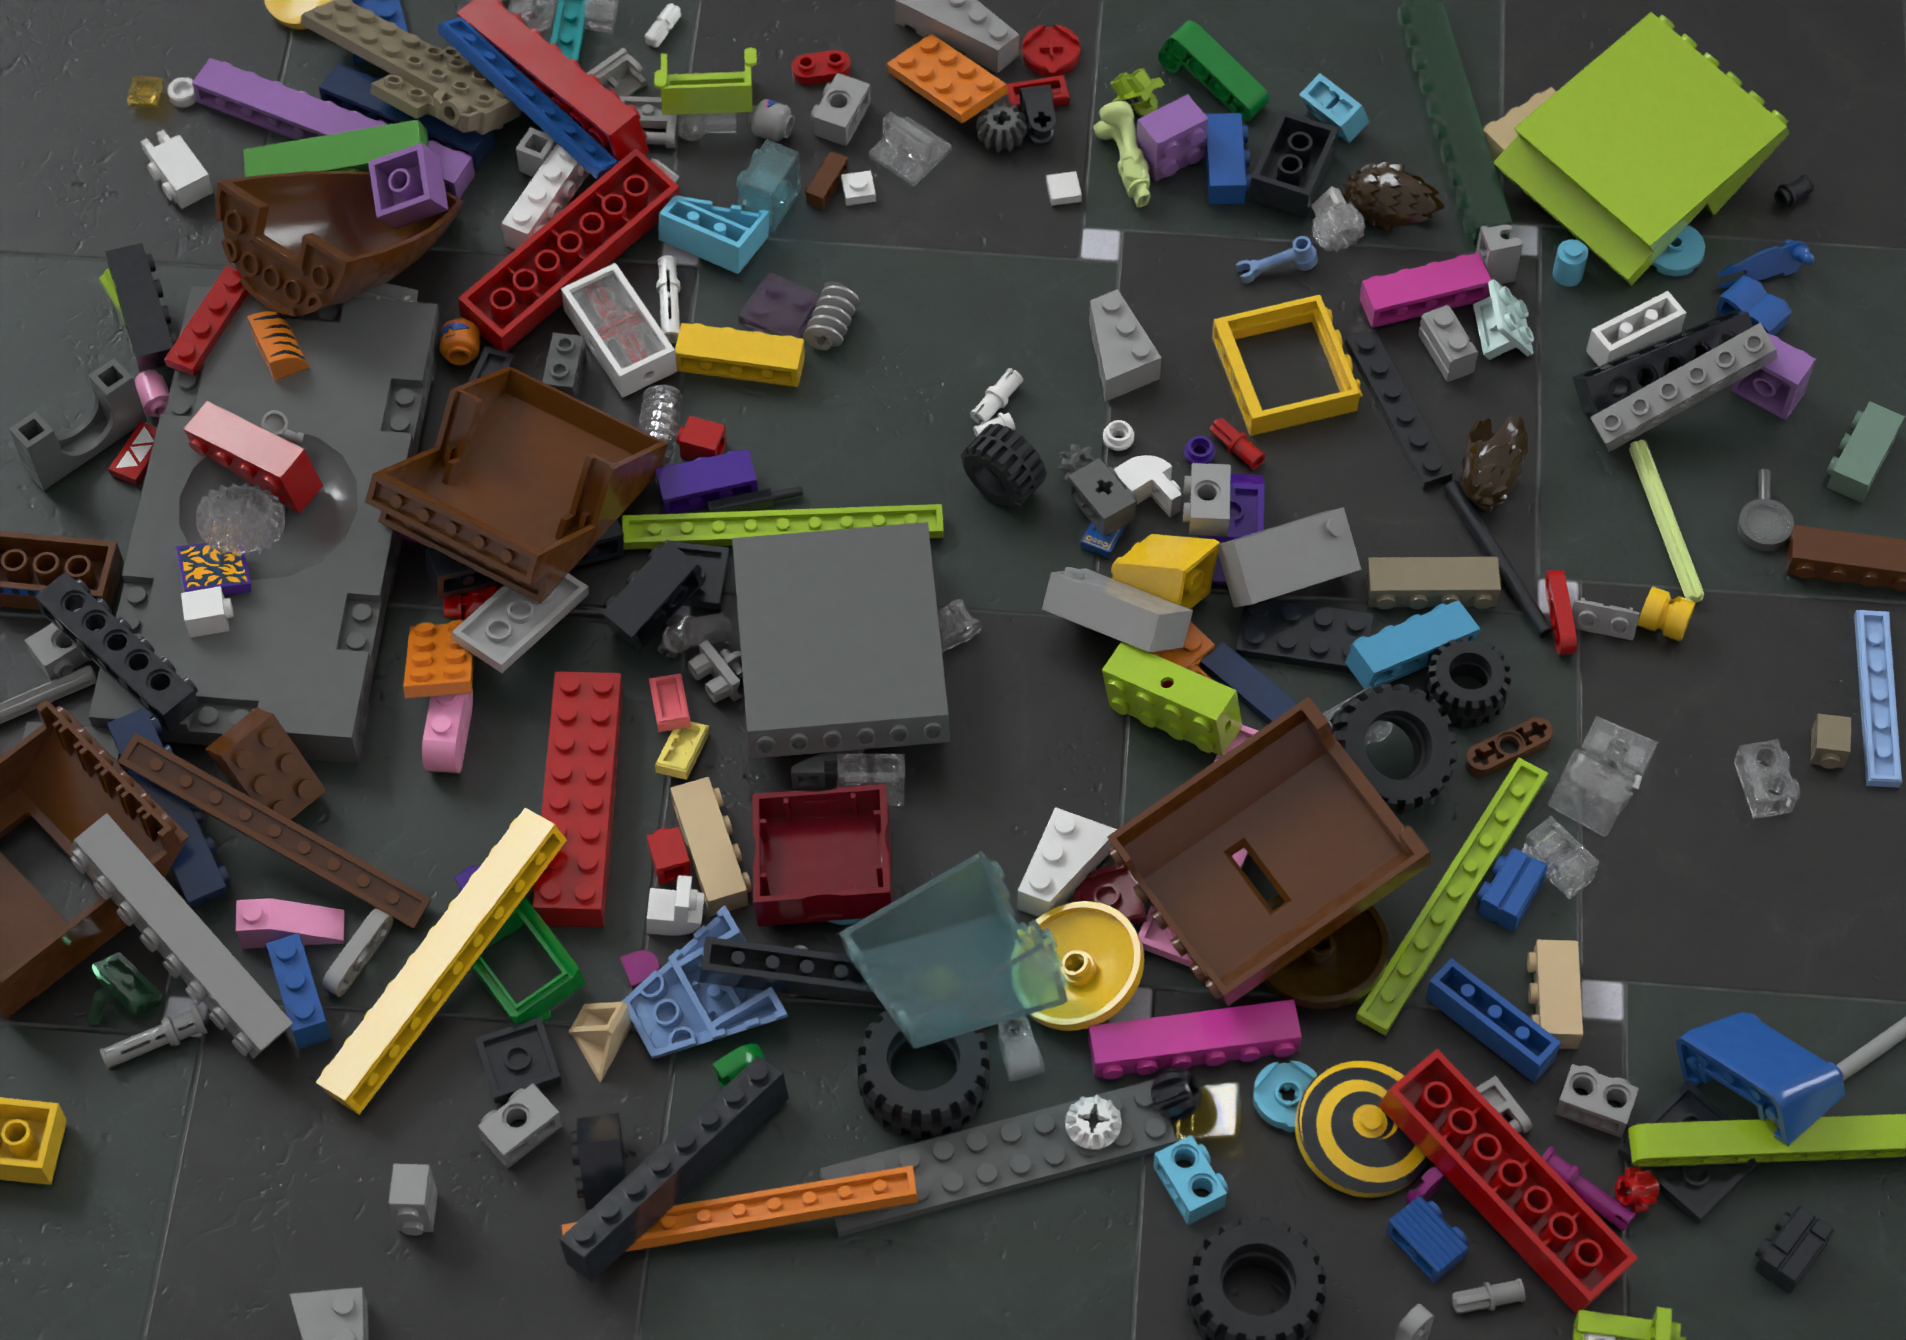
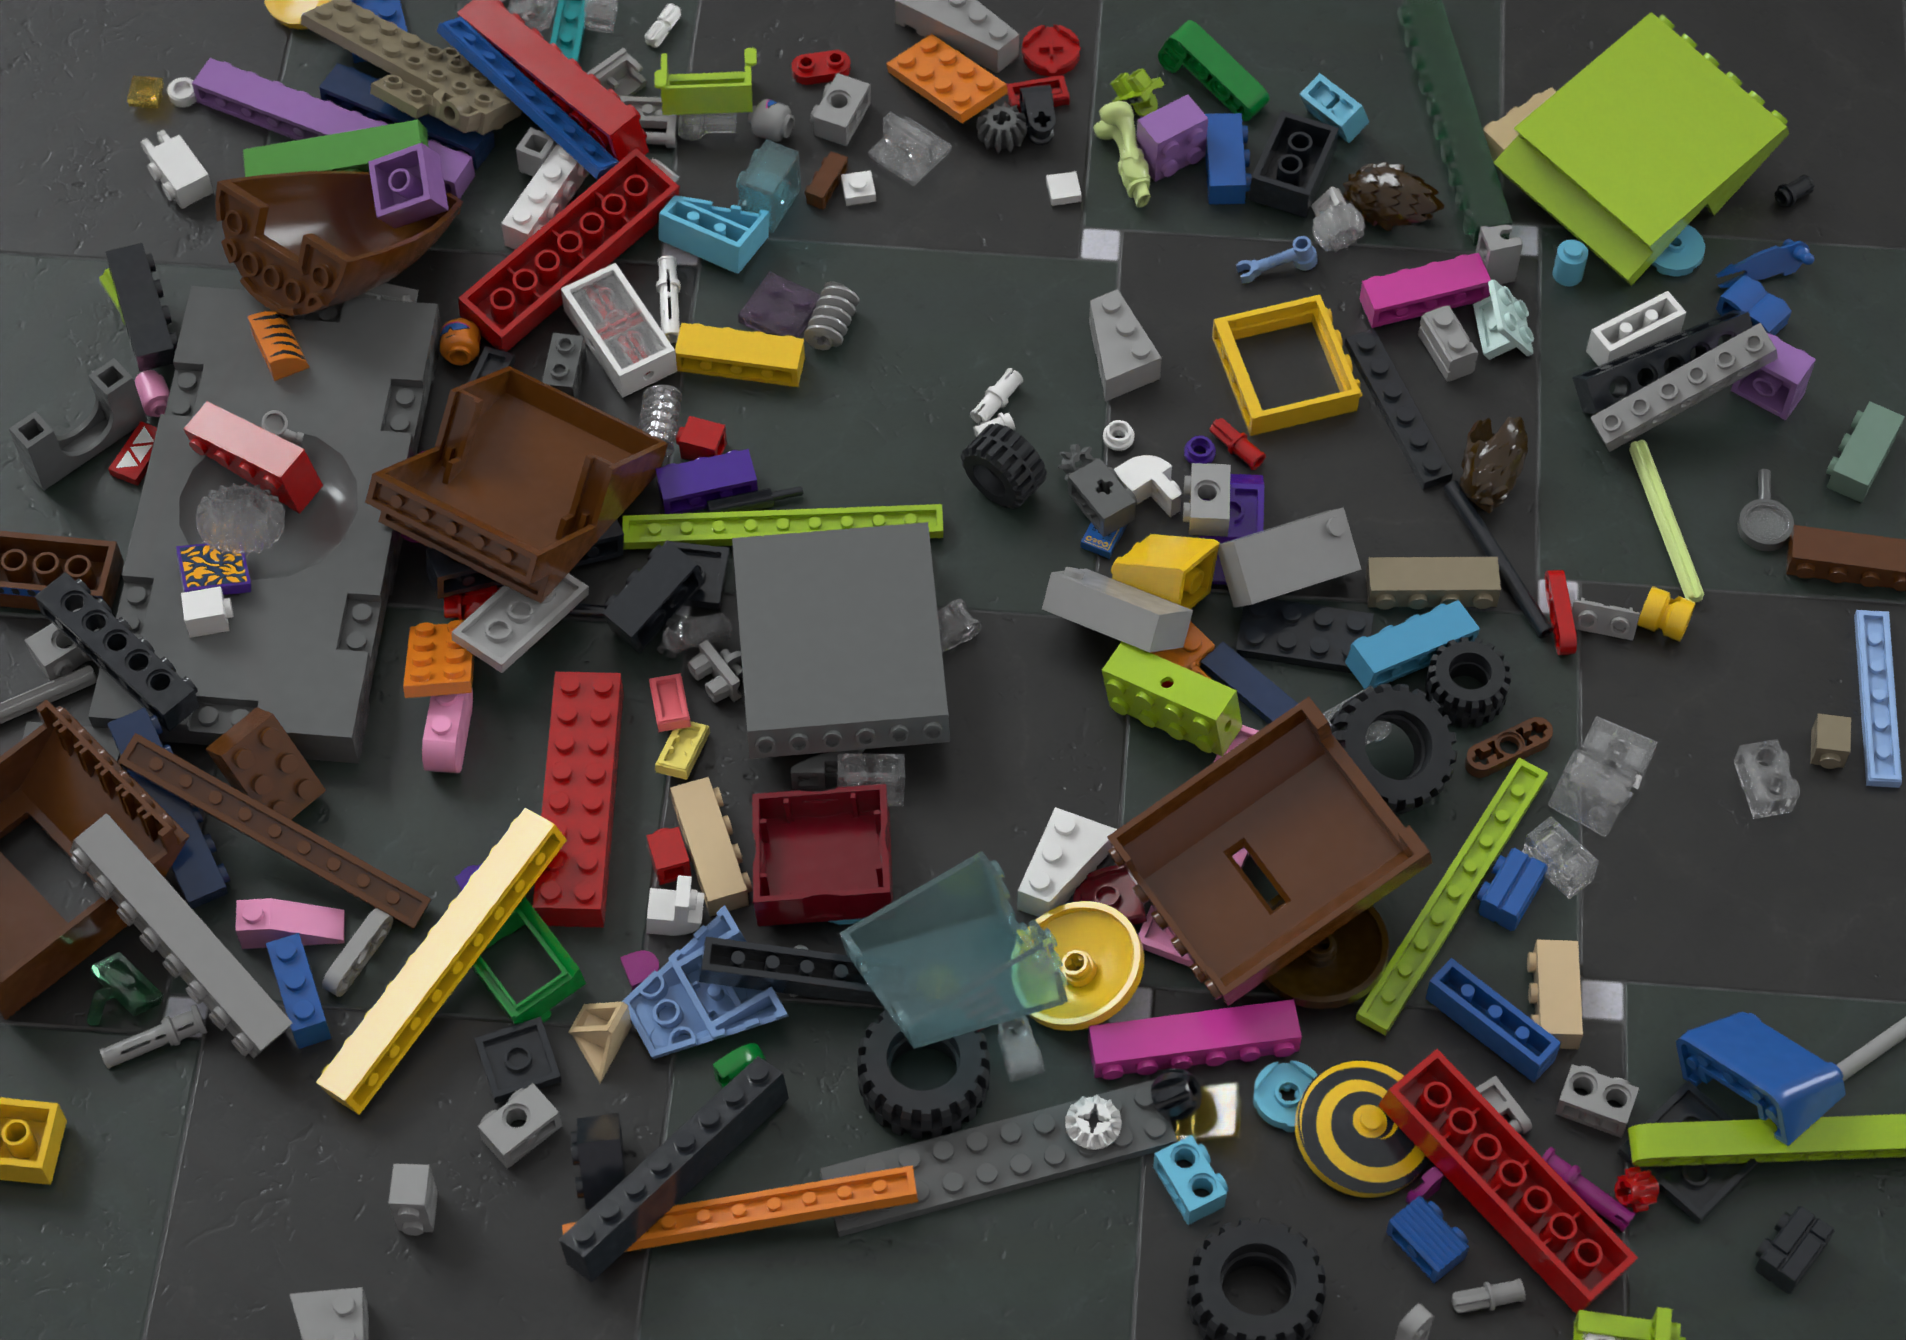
(208, 323): red plate -> none

